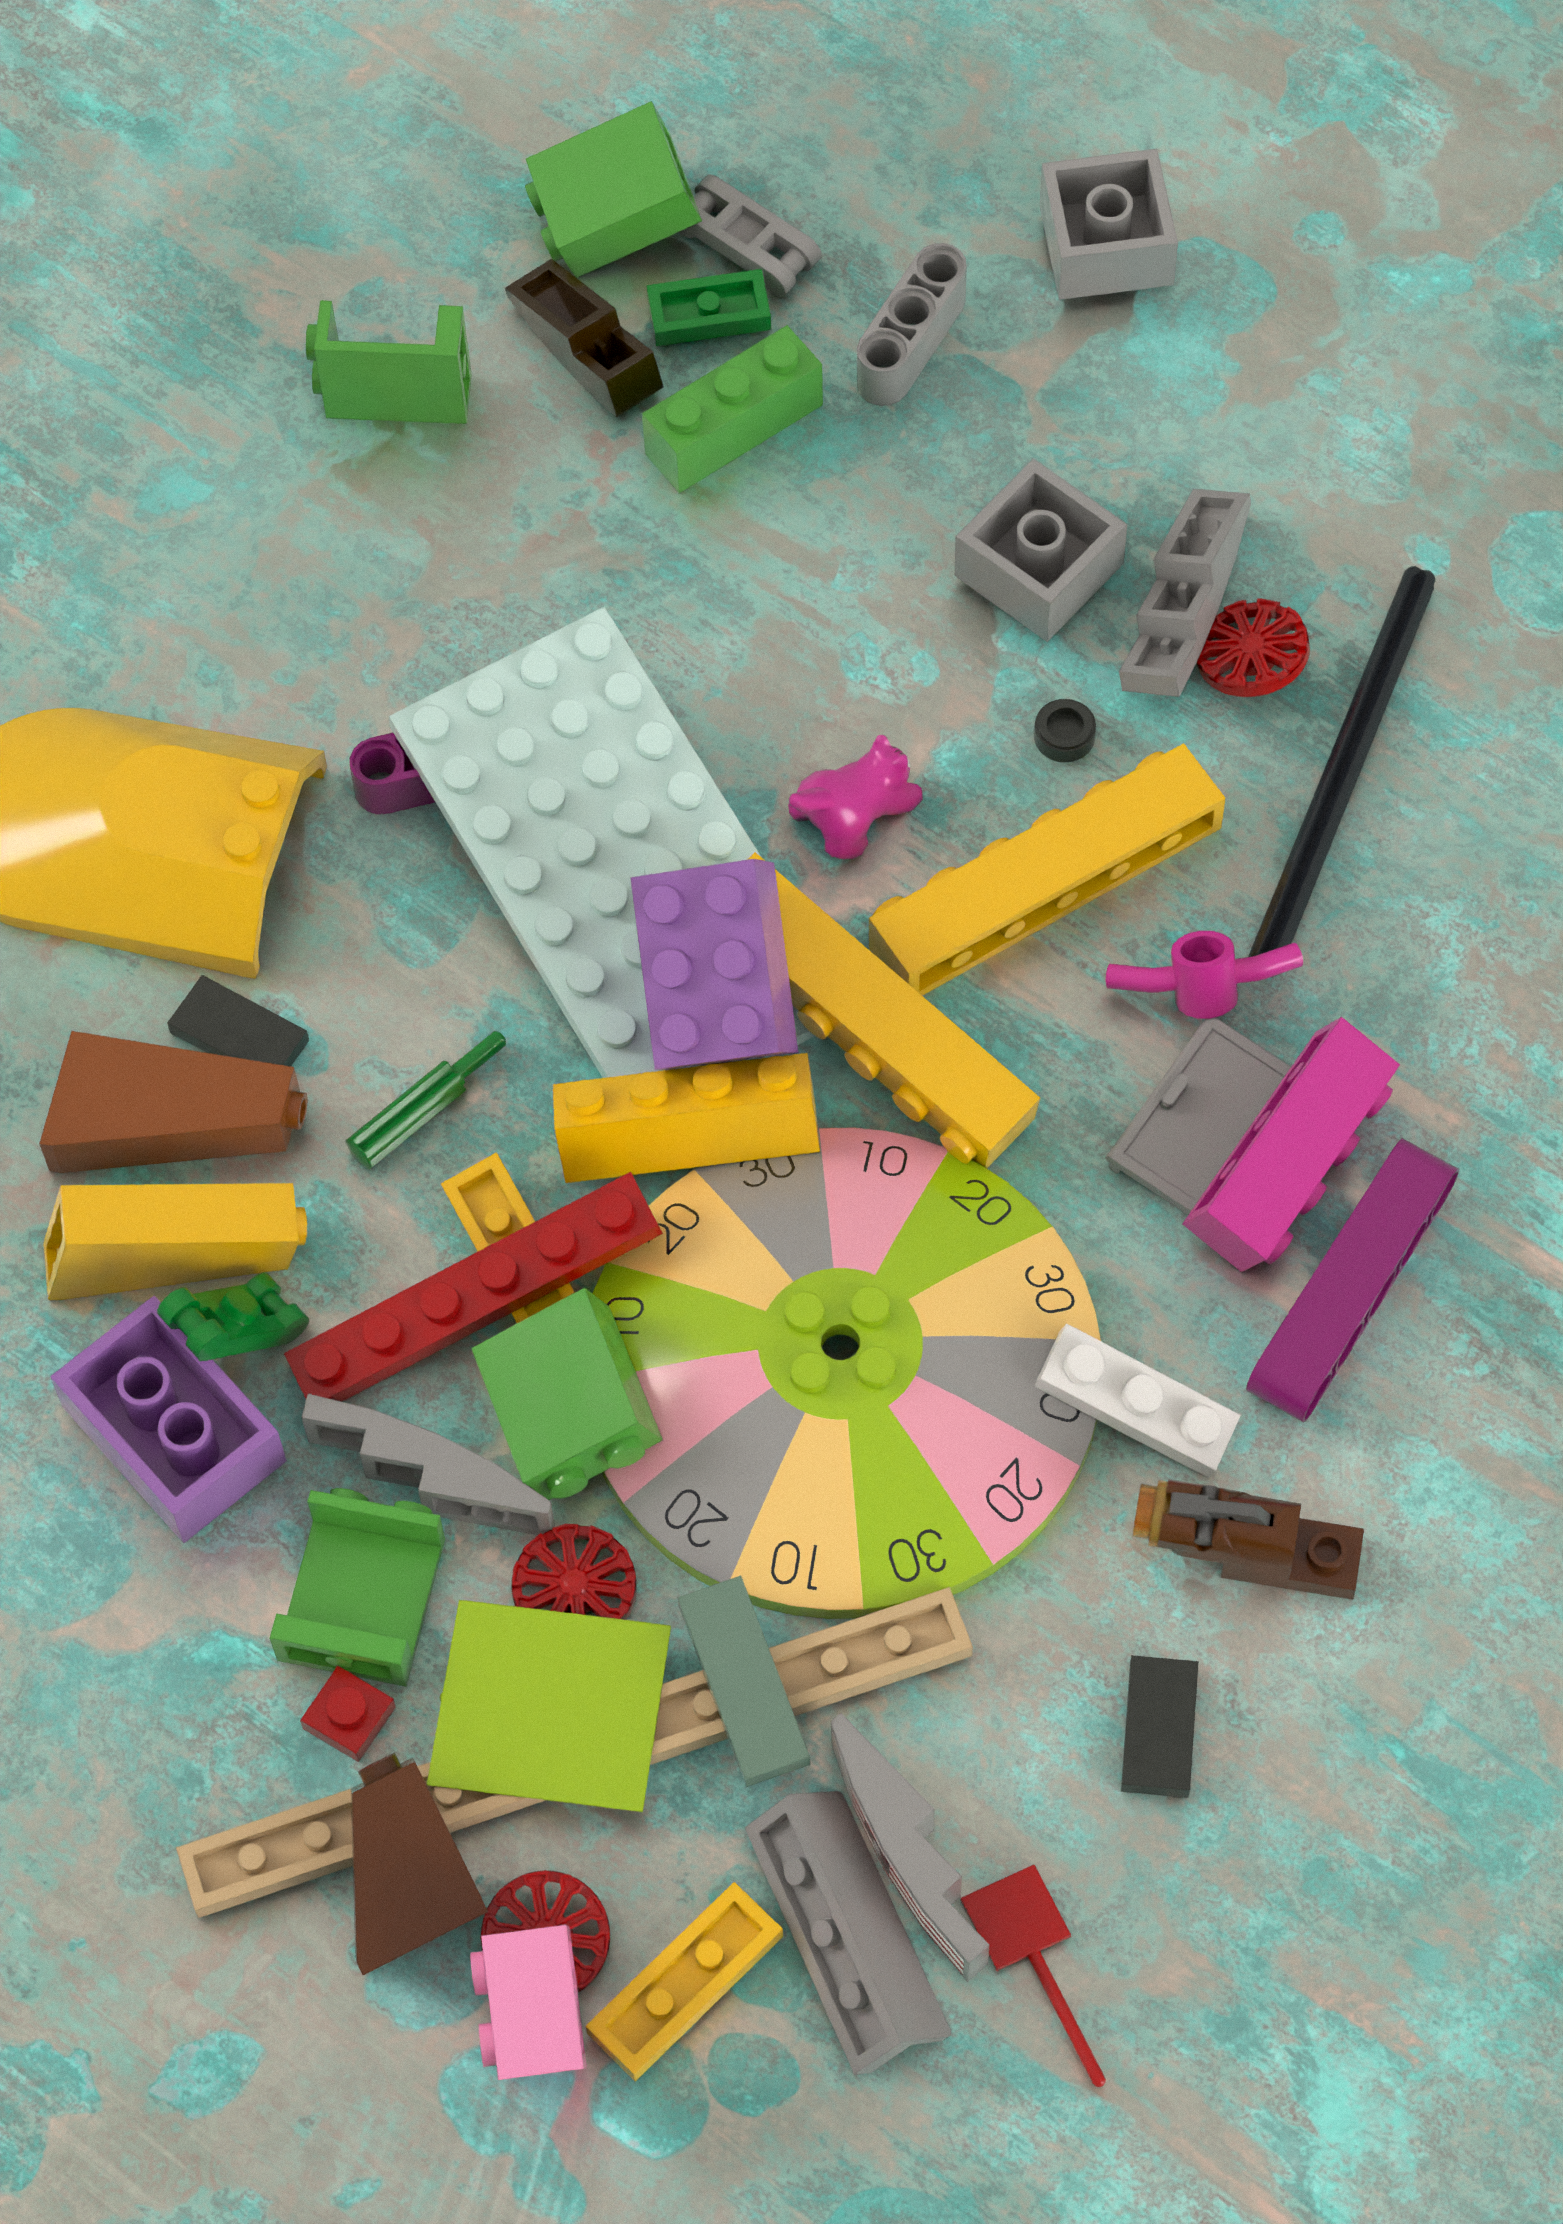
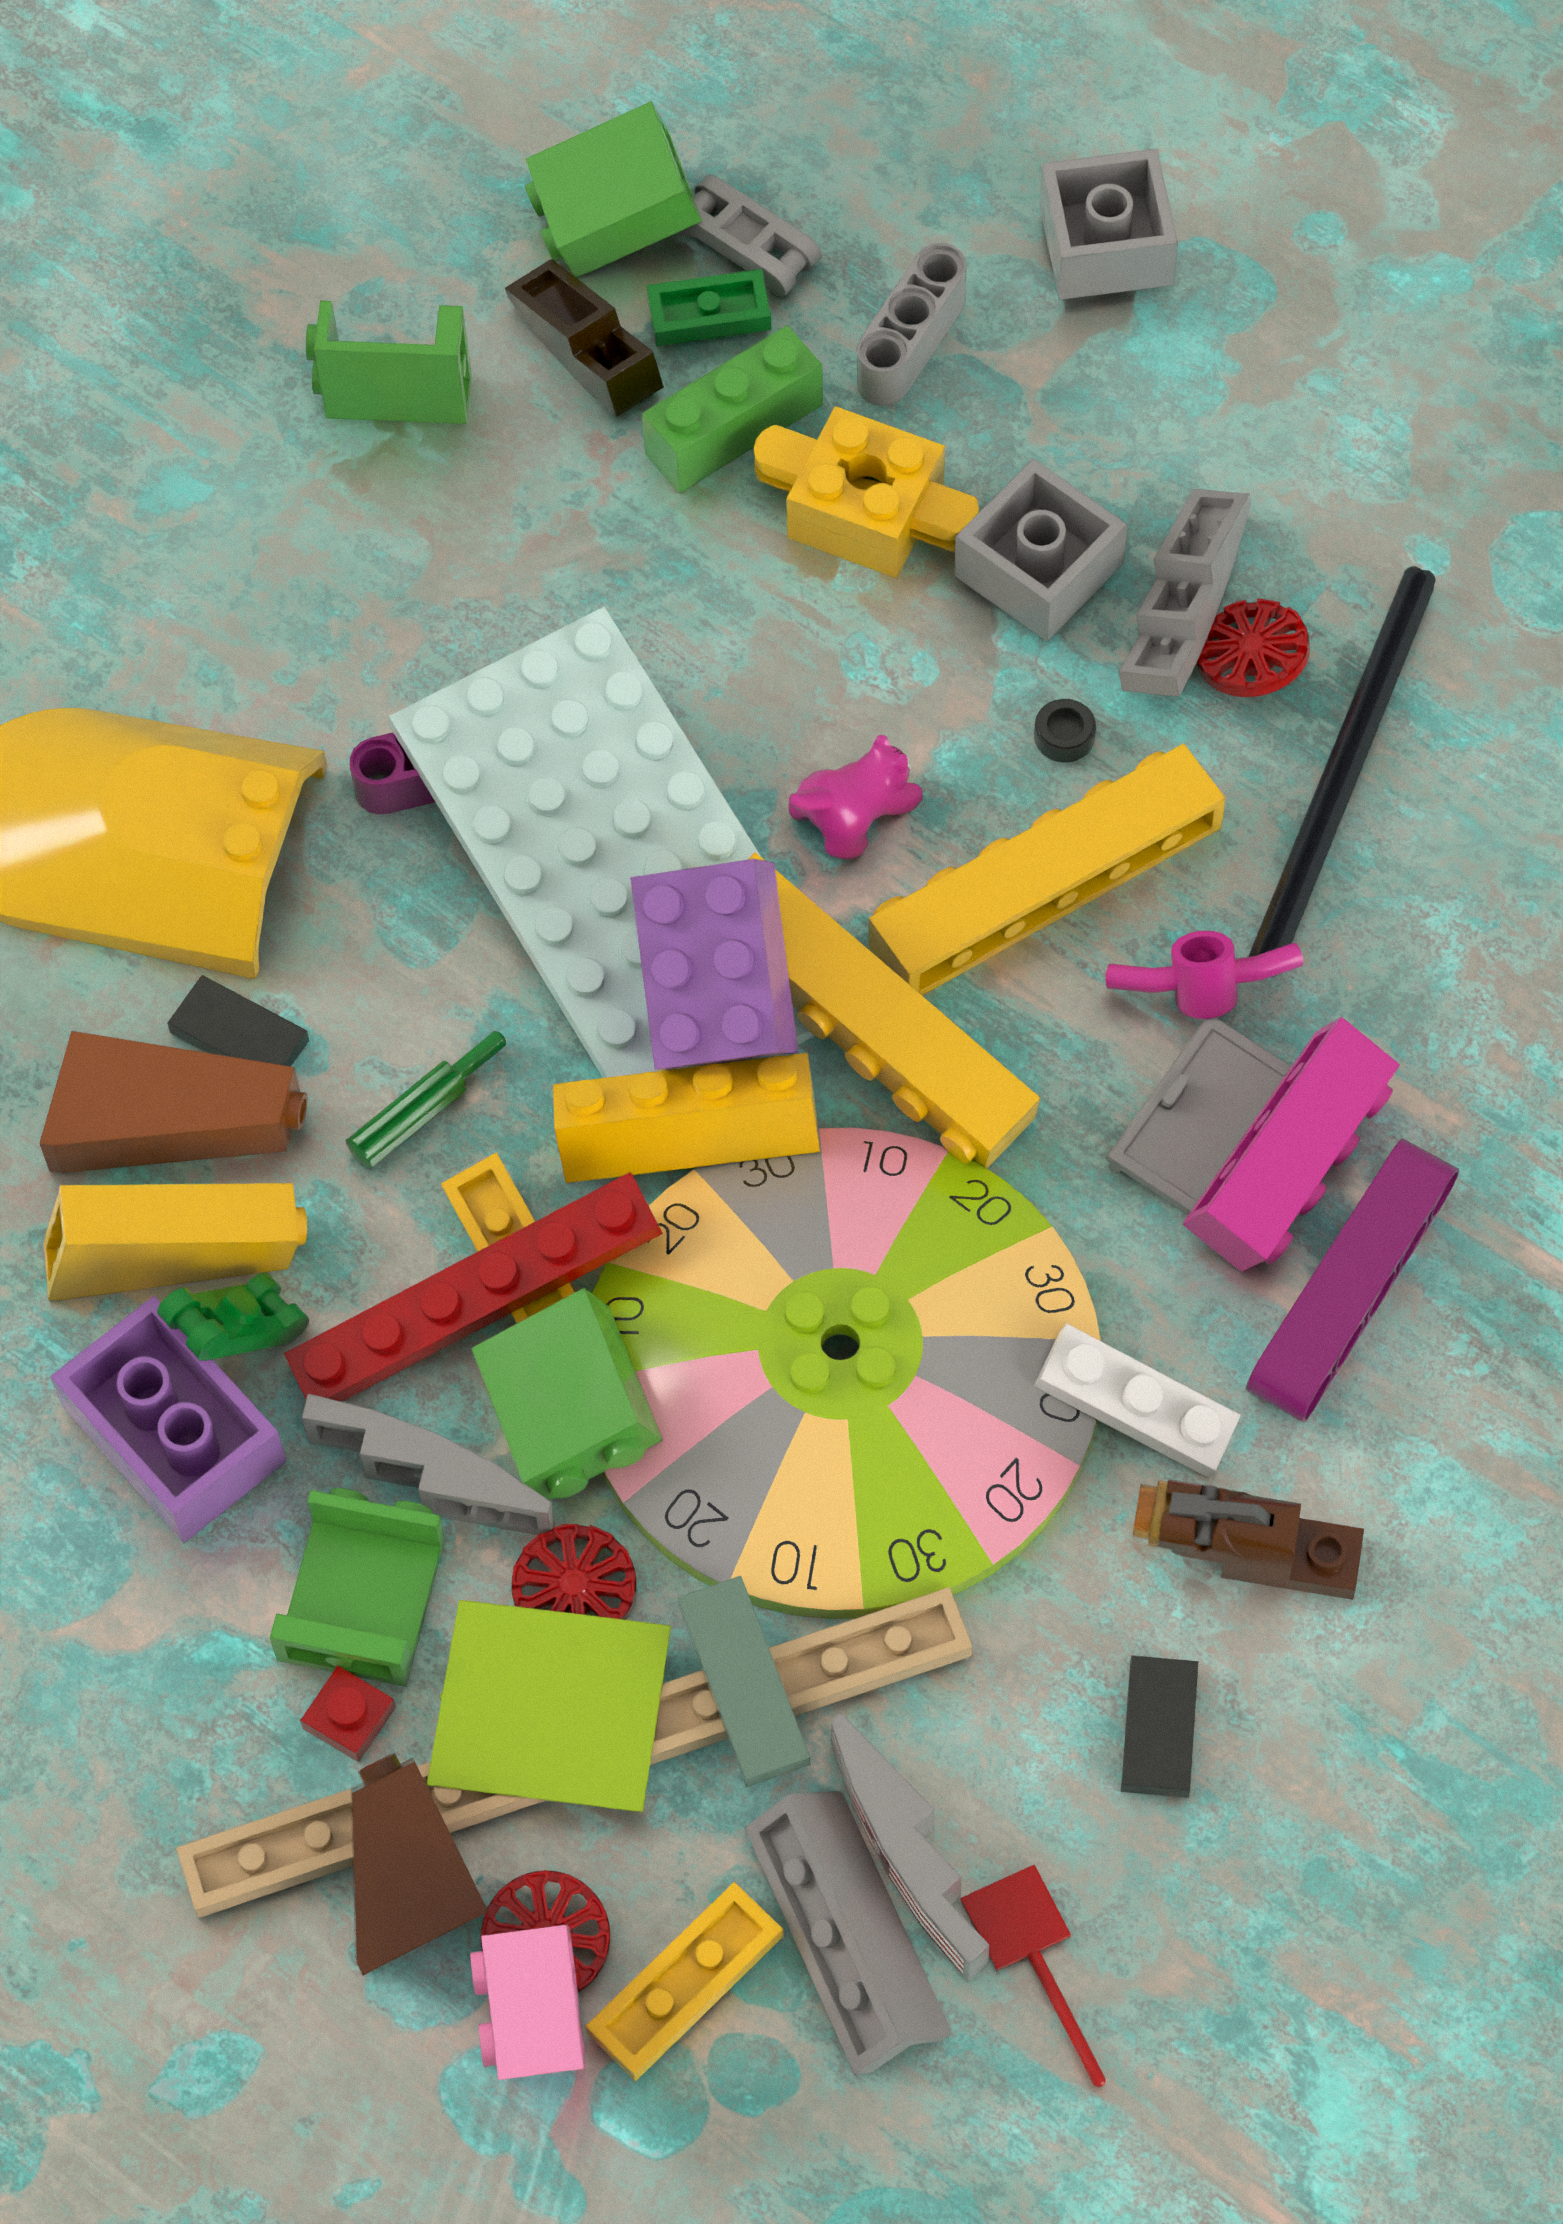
(858, 517): none -> yellow brick

